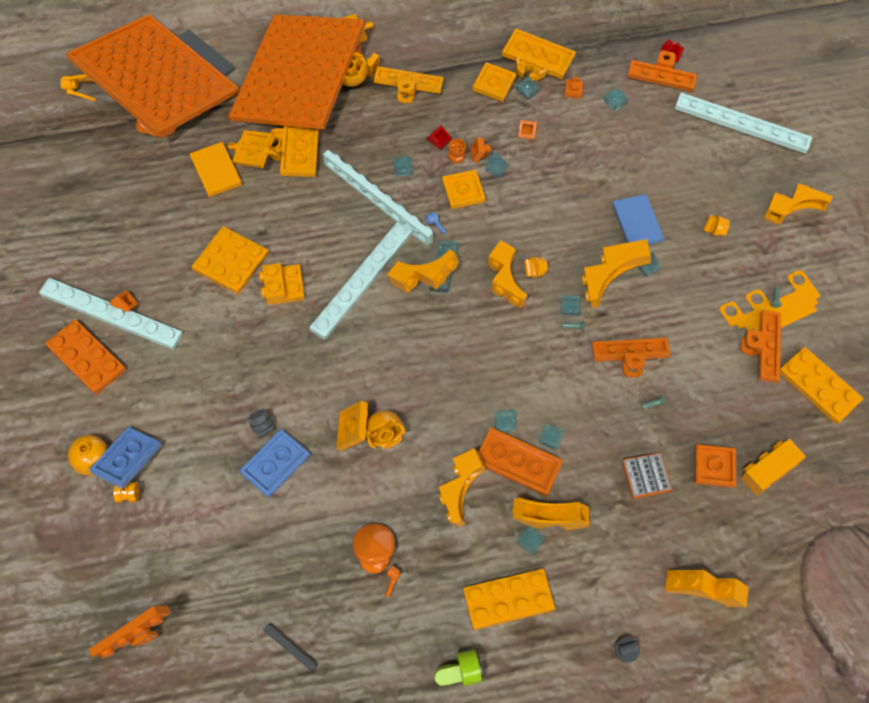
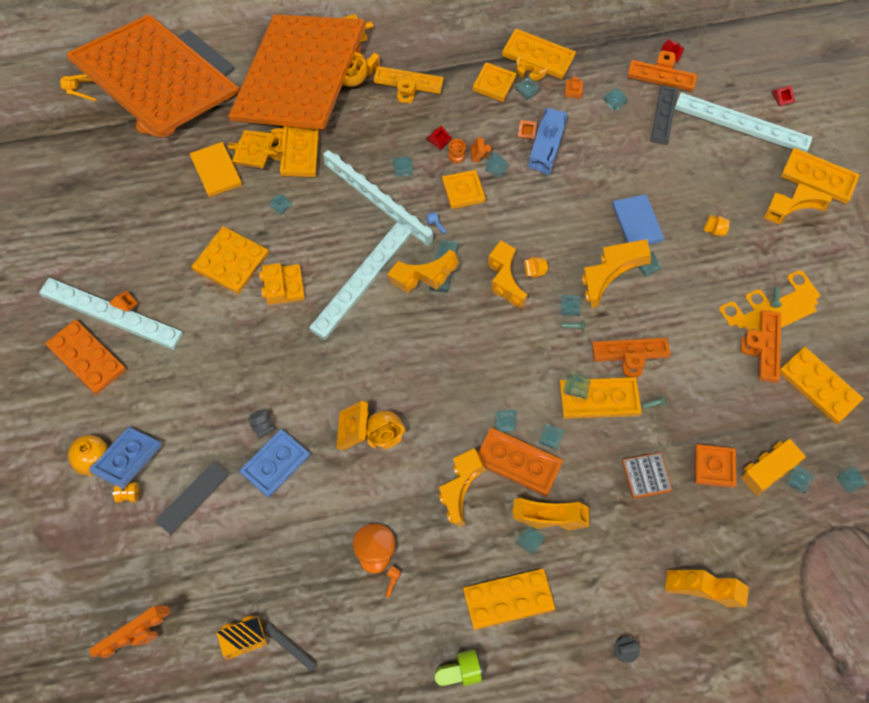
(192, 498): none -> dark grey tile
(241, 637): none -> brick
(280, 199): none -> clear light blue plate
(547, 140): none -> medium blue piece
(576, 386): none -> clear light blue slope
(605, 399): none -> light orange plate
(664, 115): none -> dark grey tile
(783, 95): none -> red slope
(800, 479): none -> clear light blue plate
(820, 175): none -> light orange plate
(851, 480): none -> clear light blue plate

